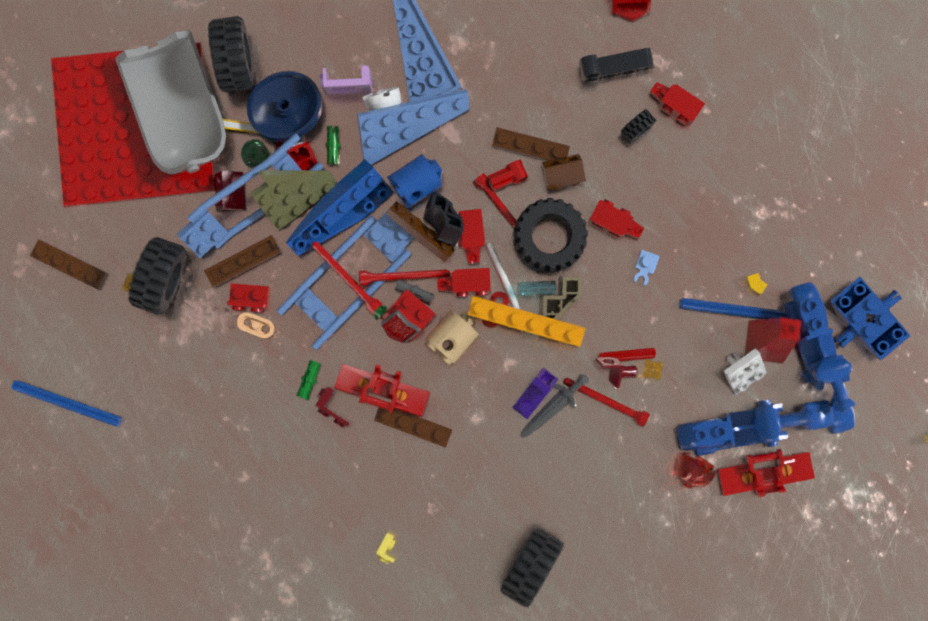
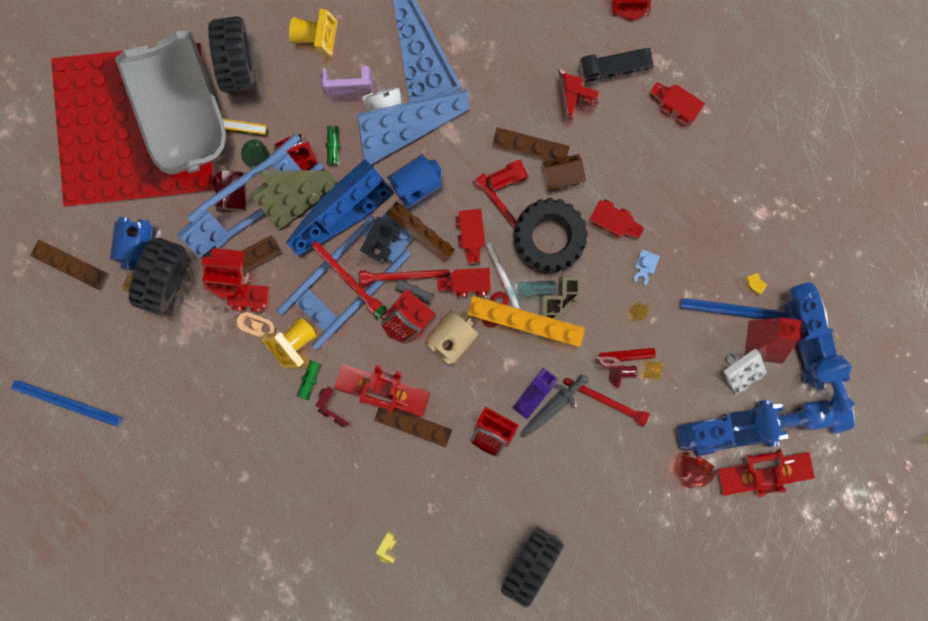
(126, 248): none -> blue cylinder
(224, 273): none -> red piece
(284, 106): dark blue dish -> none
(286, 346): none -> yellow plant
(320, 33): none -> yellow plant
(375, 236): none -> black brick
(444, 219): black brick -> none
(493, 432): none -> red piece
(573, 90): none -> red piece
(638, 125): black tyre -> none
(639, 311): none -> clear yellow plate
(883, 331): blue slope -> none

